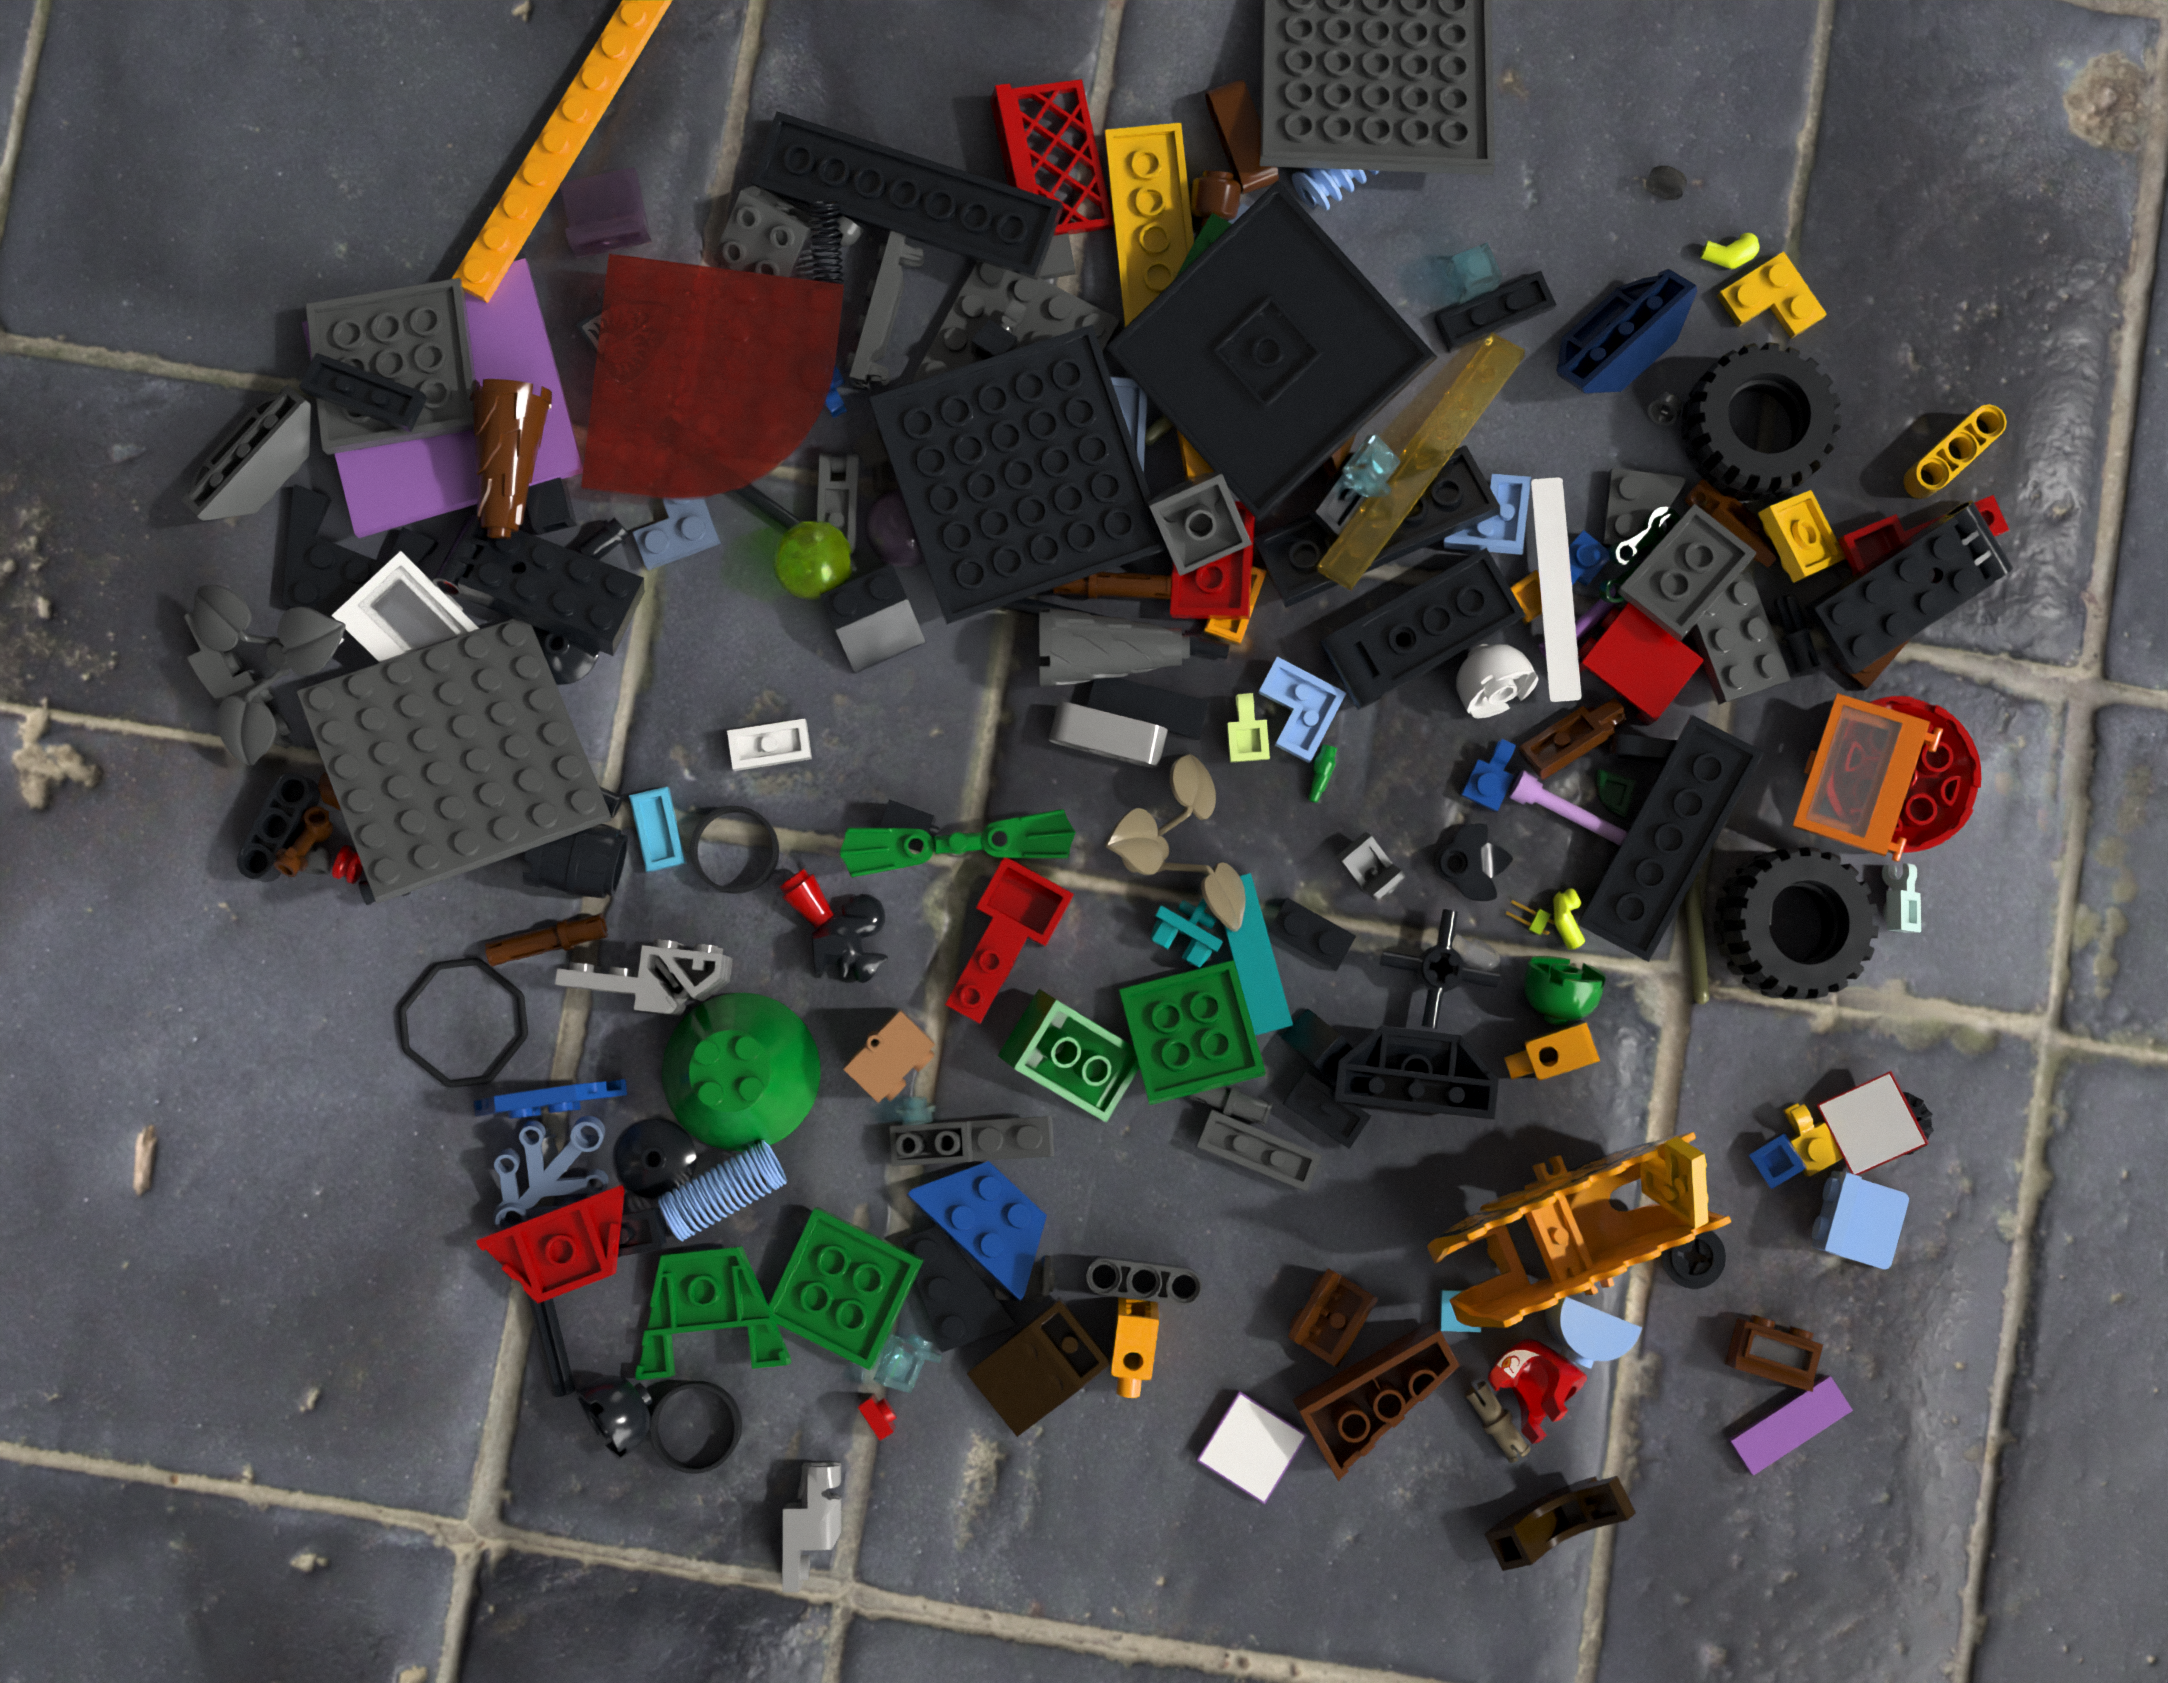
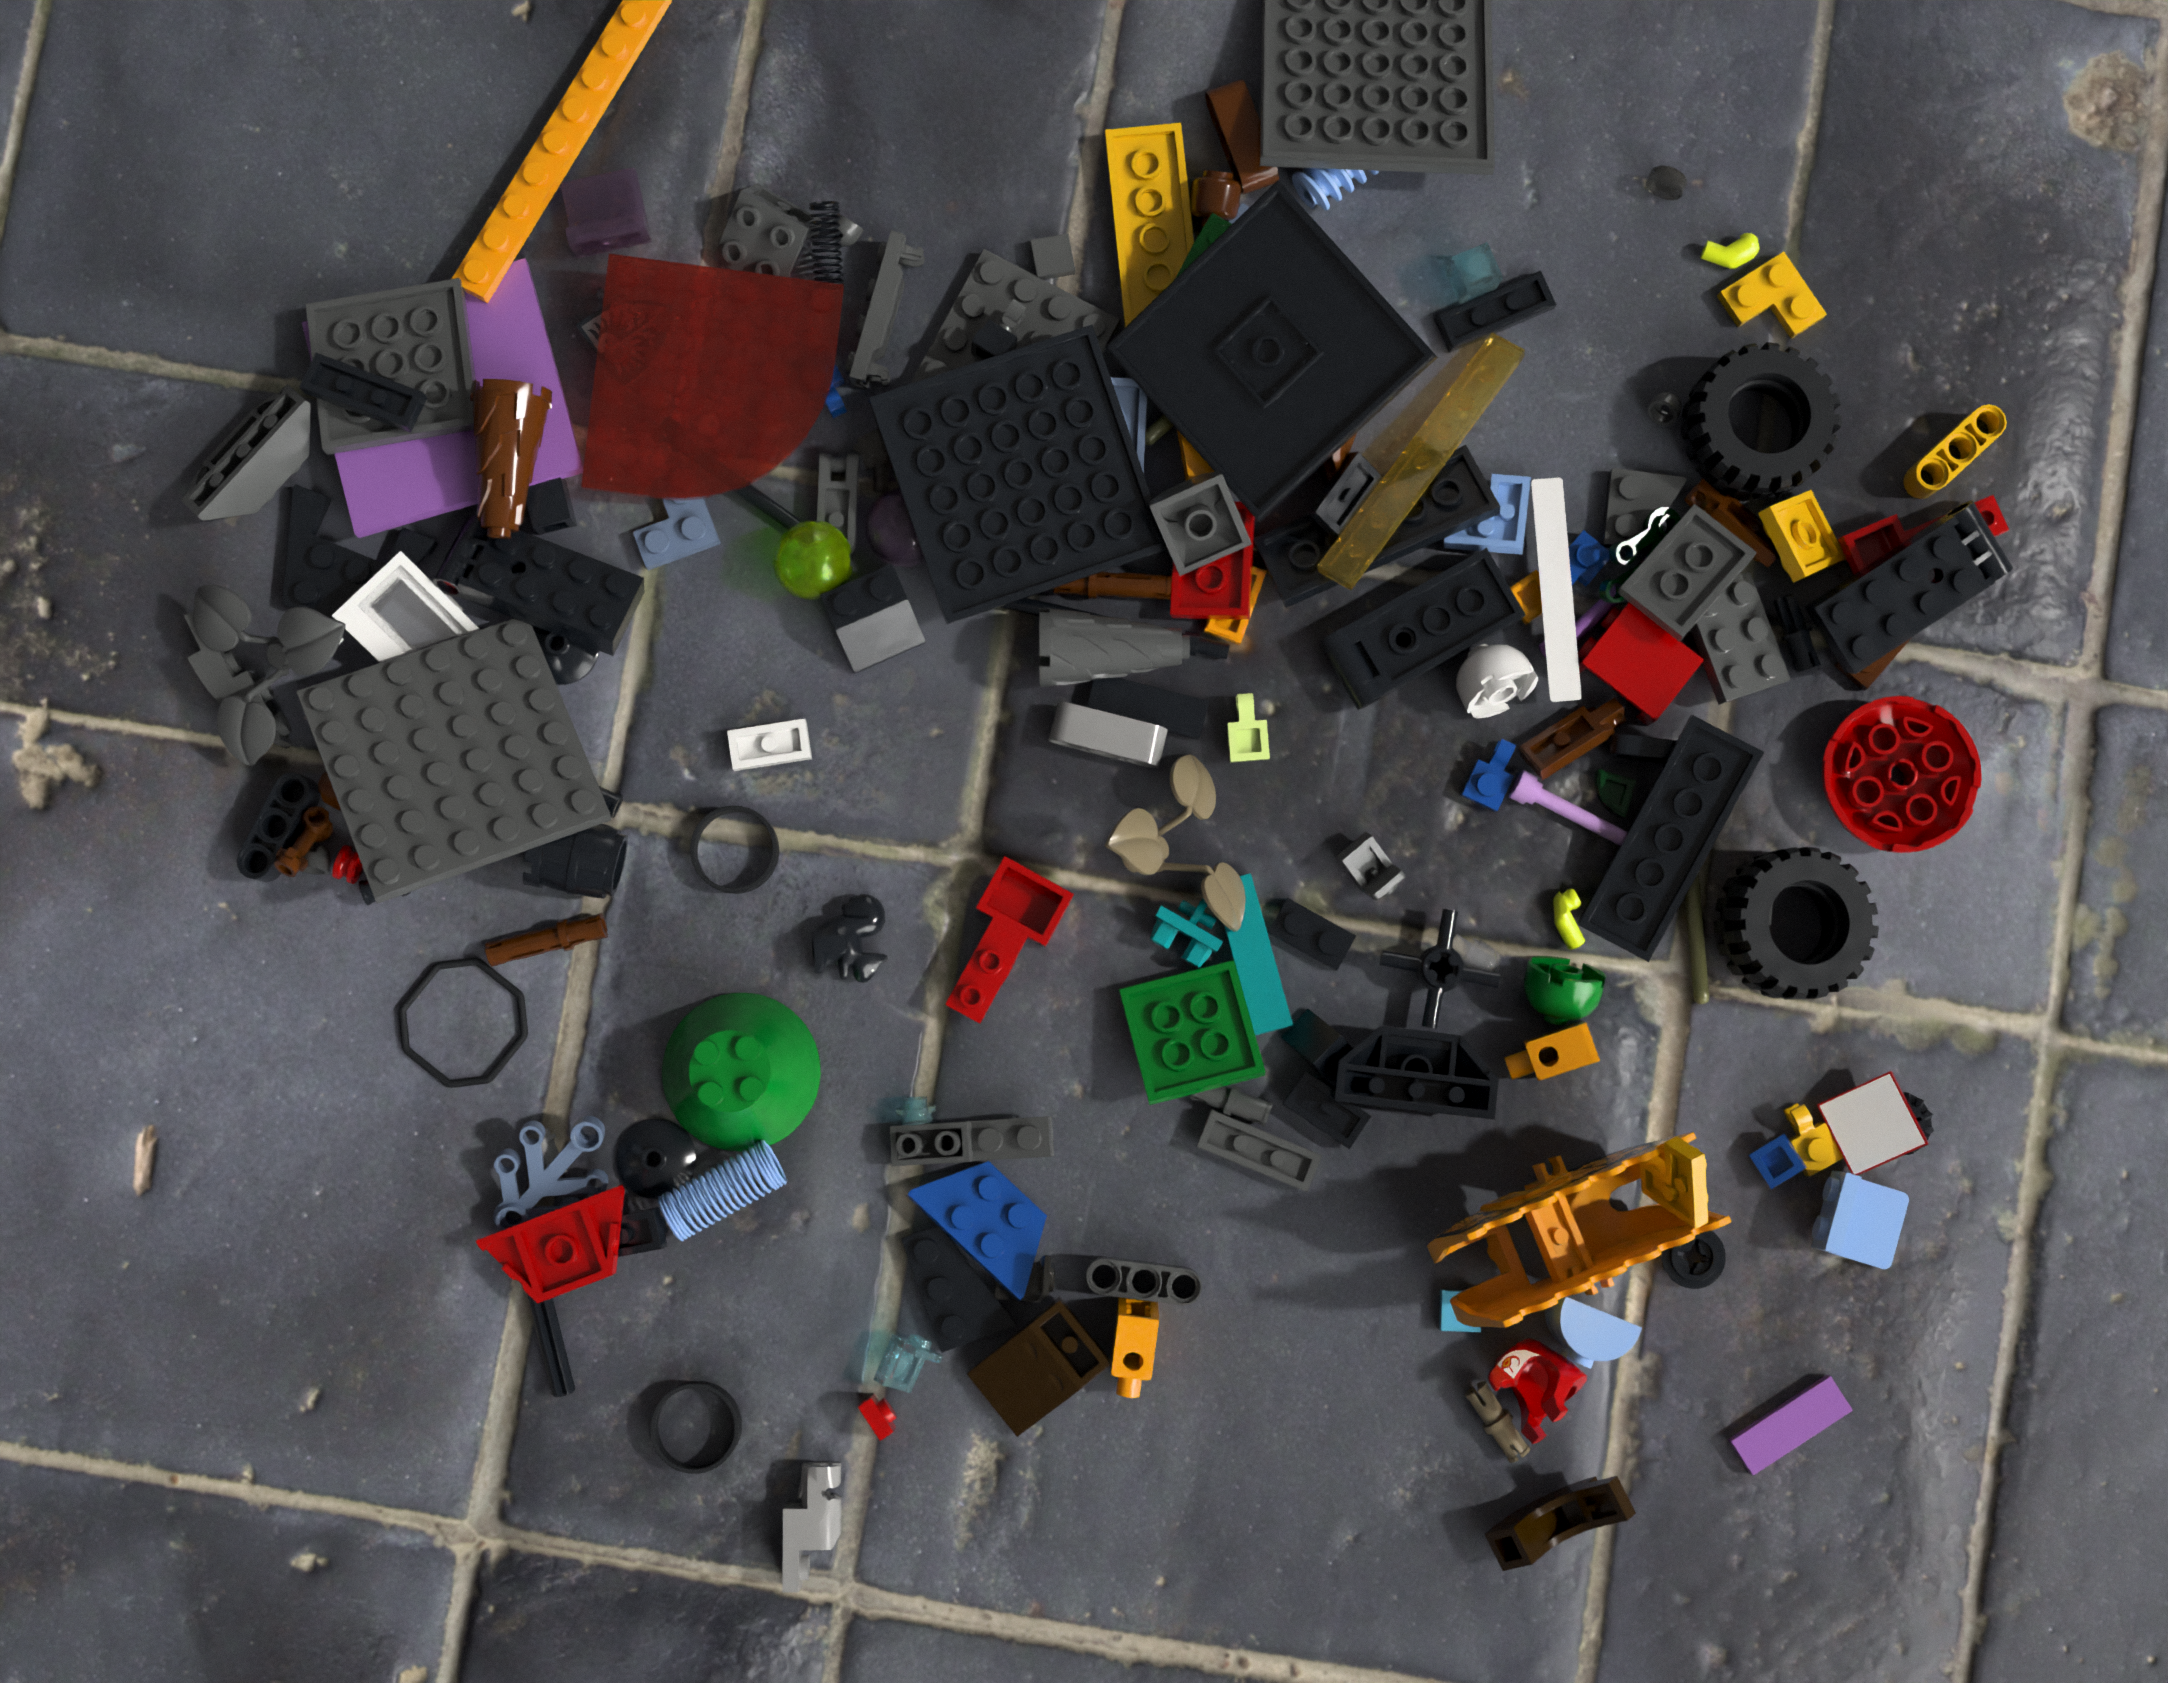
(556, 1099): blue wing -> none
(604, 539): black pin -> none
(617, 1411): black cylinder -> none
(657, 829): medium azure tile -> none
(699, 972): light grey piece -> none
(708, 1293): green wing -> none
(807, 898): red cone -> none
(844, 1288): green plate -> none
(883, 1064): medium nougat brick -> none
(886, 849): green piece -> none
(903, 816): black brick -> none
(908, 195): black plate -> none
(1018, 156): red fence -> none
(1071, 1055): green slope -> none
(1251, 1447): white tile -> none
(1311, 703): light blue plate -> none
(1323, 768): green piece -> none
(1331, 1317): reddish brown bracket -> none
(1371, 467): clear light blue bracket -> none
(1374, 1394): reddish brown wedge -> none
(1477, 860): black plate -> none
(1538, 922): piece -> none
(1625, 333): dark blue wedge -> none
(1773, 1353): reddish brown window -> none
(1862, 775): piece -> none
(1902, 904): light aqua plate -> none

